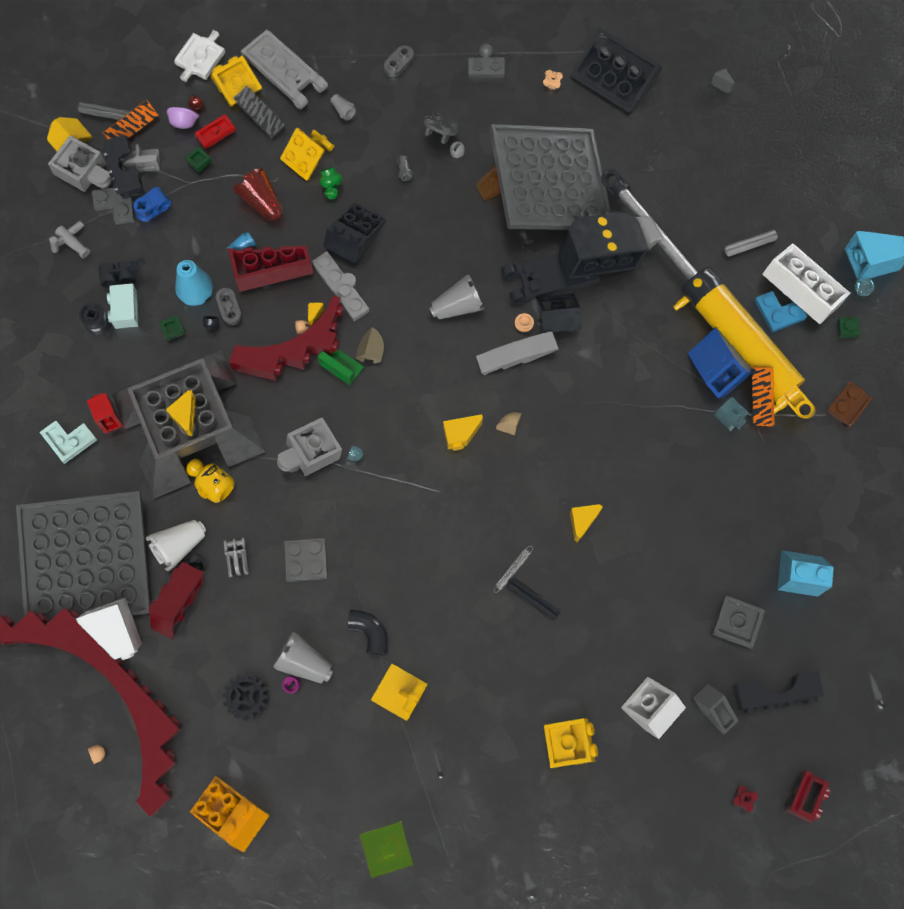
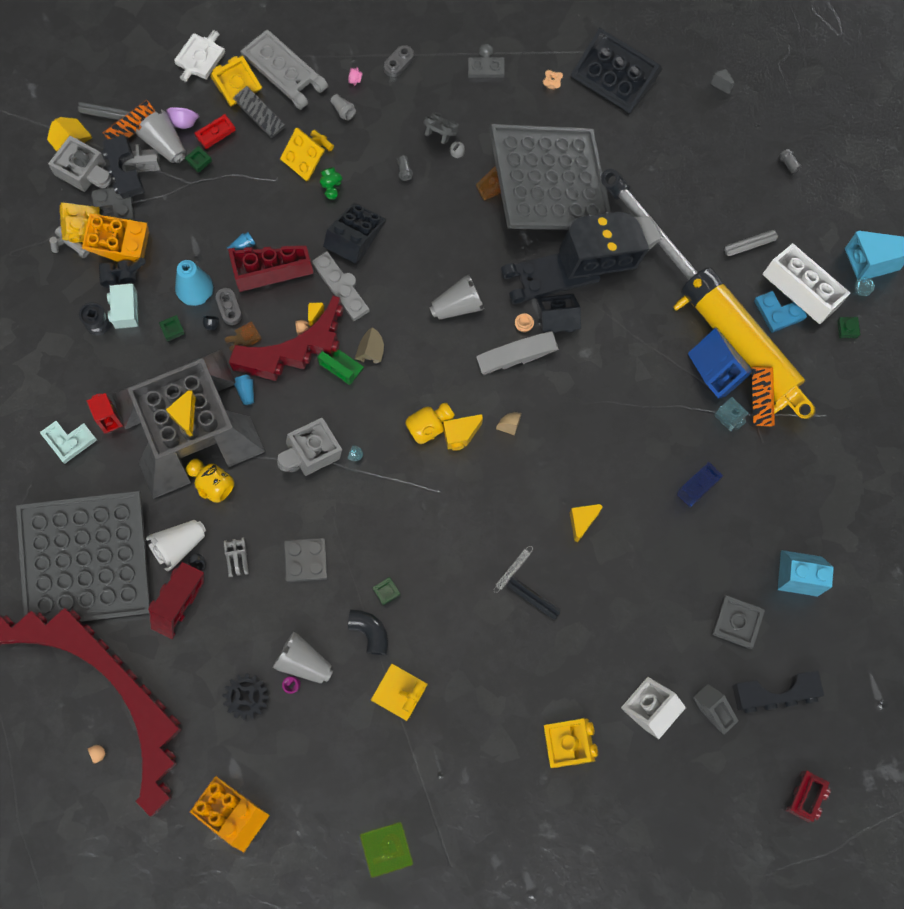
(74, 220): none -> yellow plate
(113, 628): white slope -> none
(115, 237): none -> light orange slope
(152, 203): blue piece -> none
(161, 135): none -> light grey cone
(195, 102): clear red hinge -> none
(245, 336): none -> clear orange plate
(245, 389): none -> dark azure cone
(259, 194): clear red cone -> none
(354, 76): none -> bright pink plate
(386, 591): none -> dark green plate
(427, 423): none -> yellow piece
(699, 484): none -> clear blue panel
(739, 799): dark red plate -> none
(790, 161): none -> flat silver pin
(849, 404): reddish brown plate -> none

